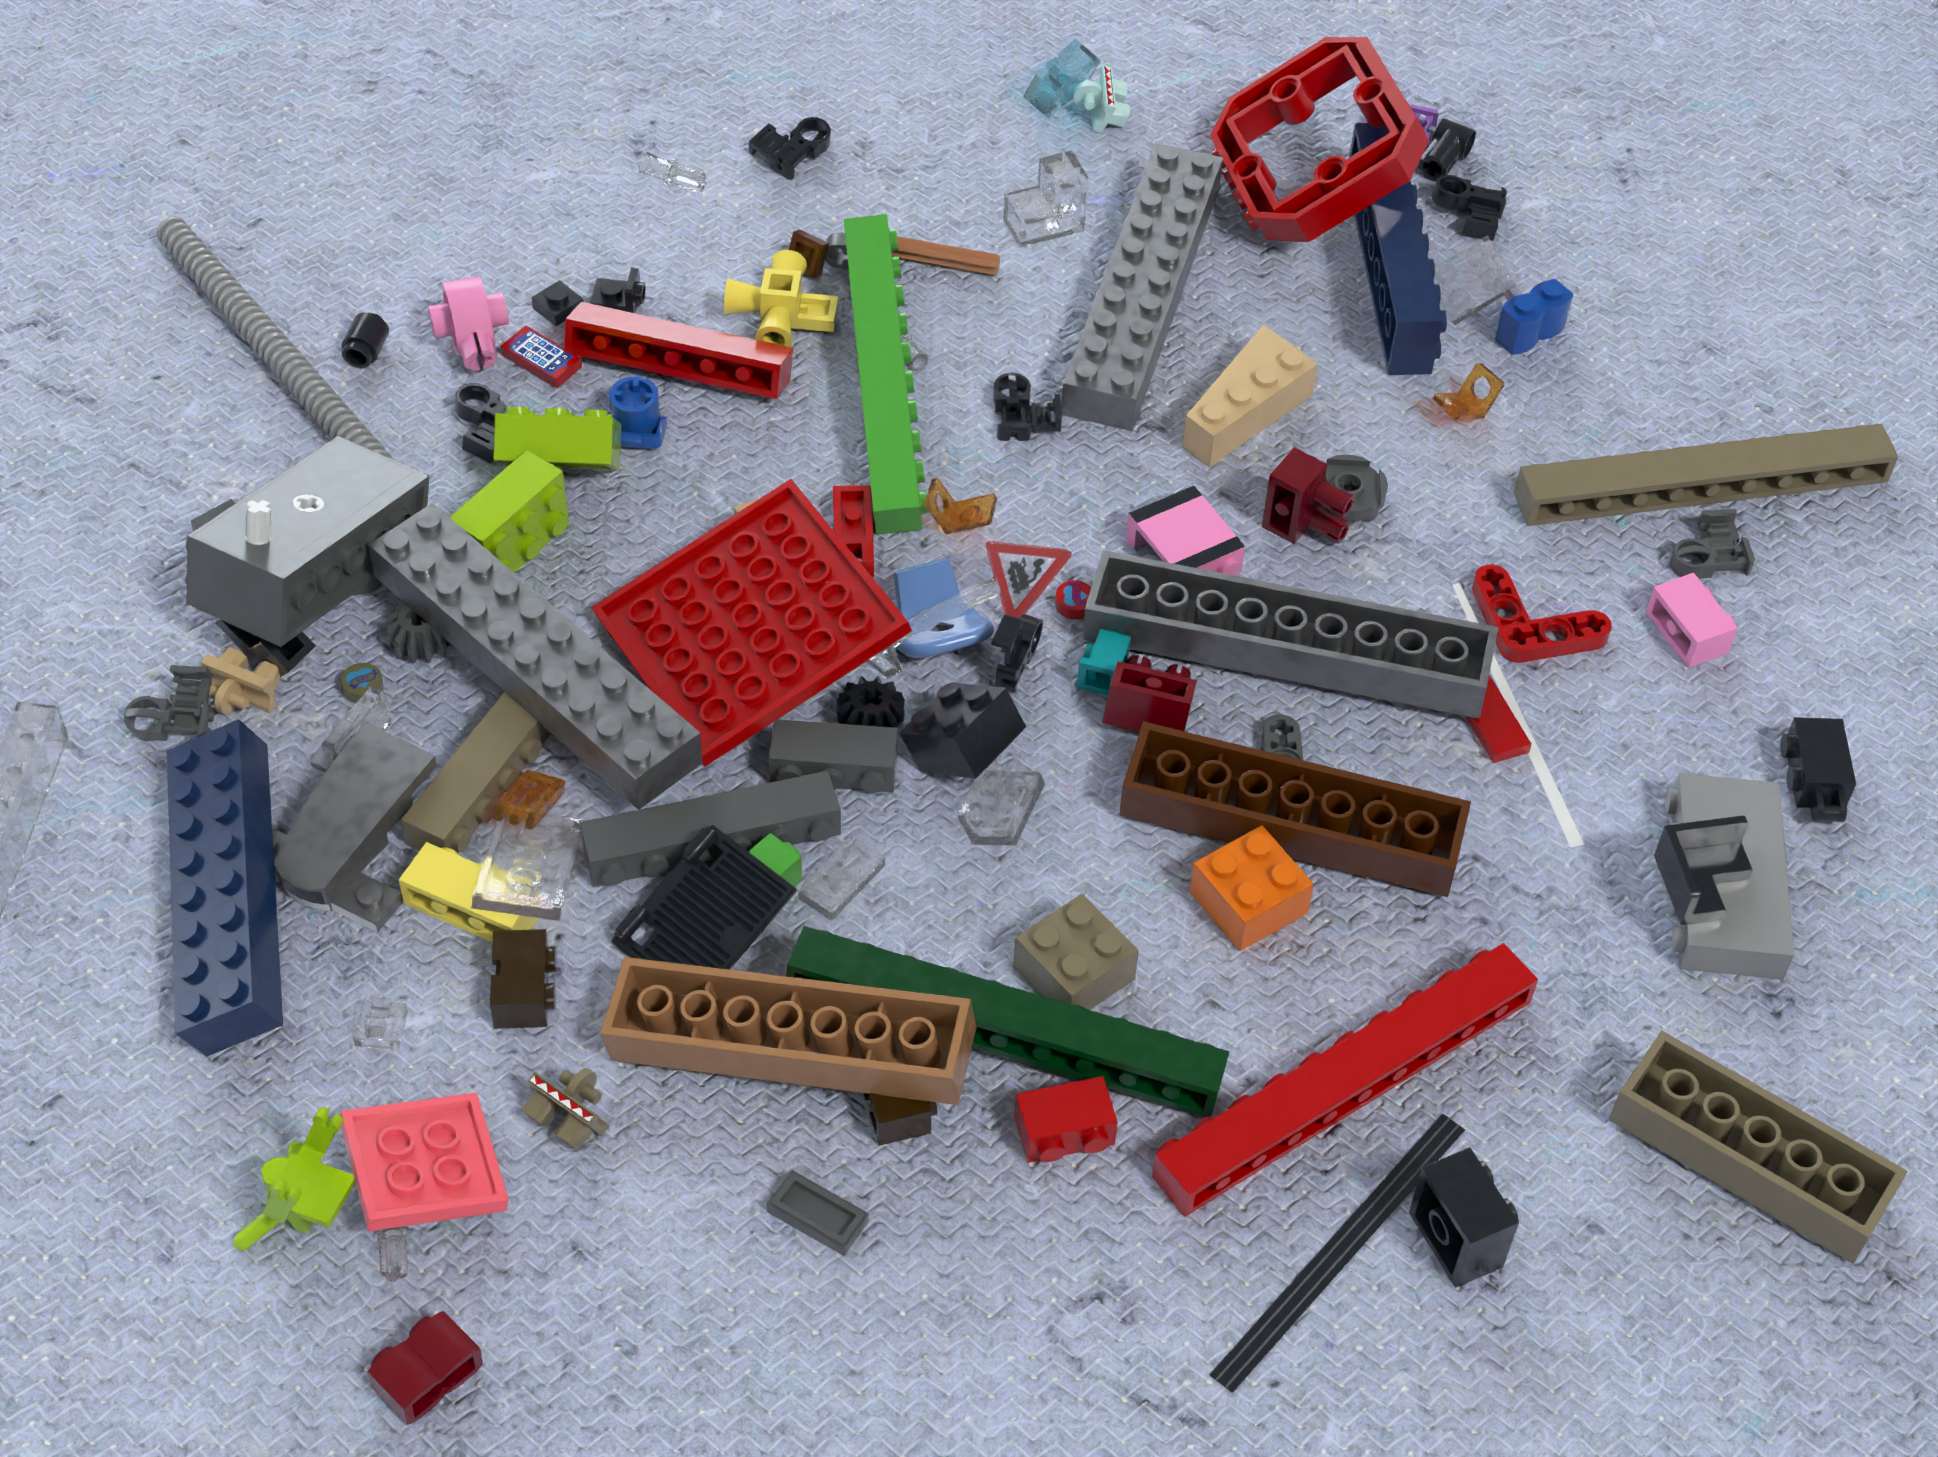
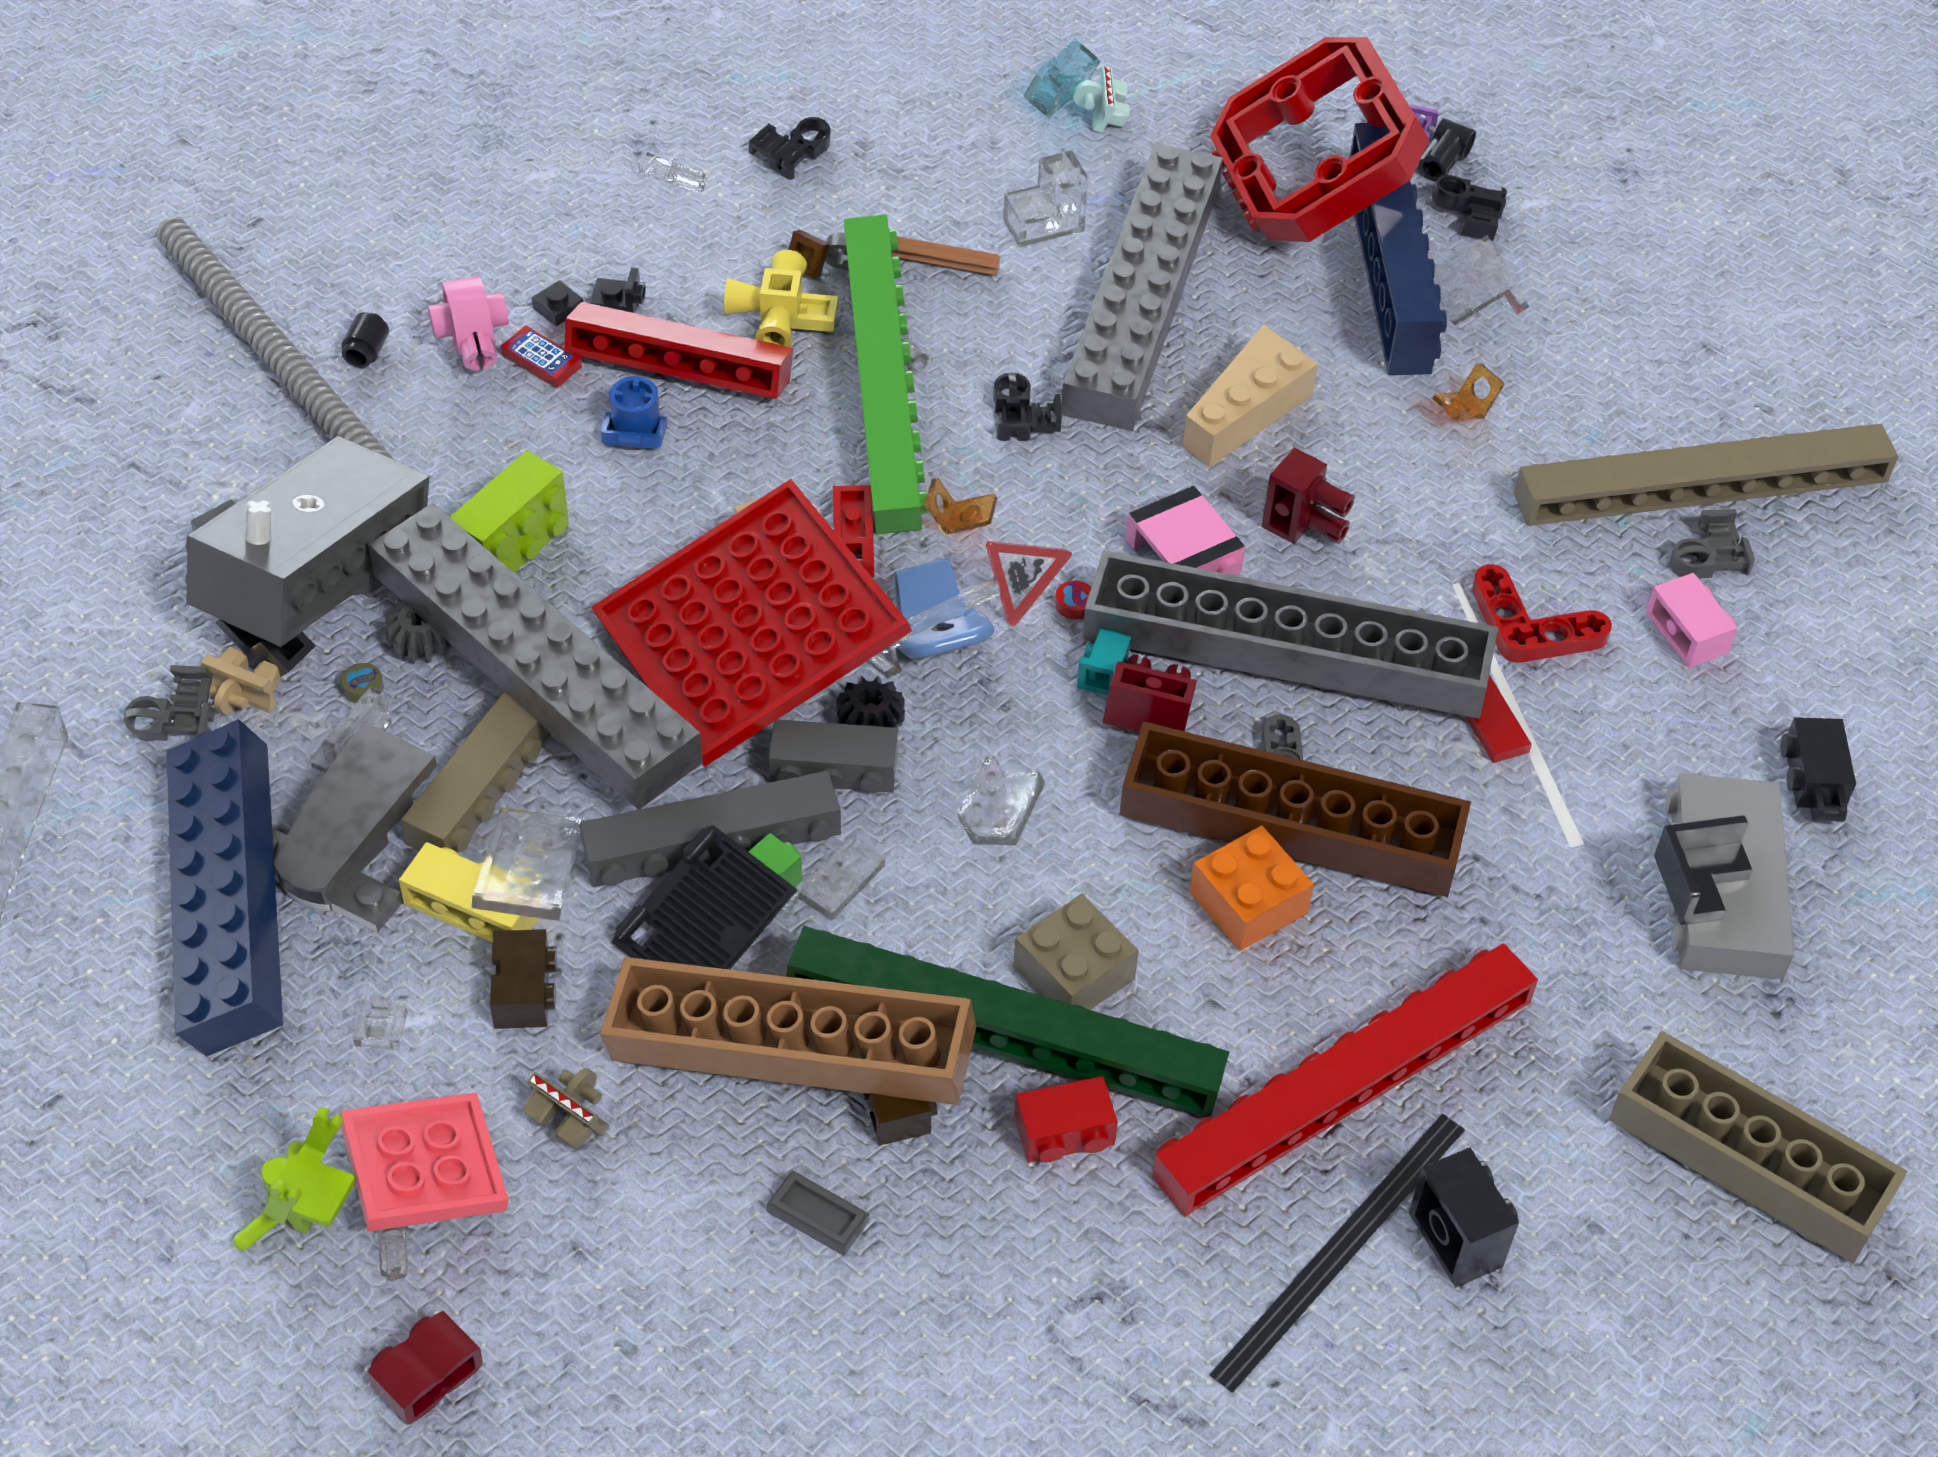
(481, 440): black piece -> none
(537, 800): clear orange tile -> none
(559, 437): lime brick -> none
(962, 729): black brick -> none
(1018, 642): black piece -> none
(1368, 485): dark grey plate -> none
(1533, 316): blue brick -> none

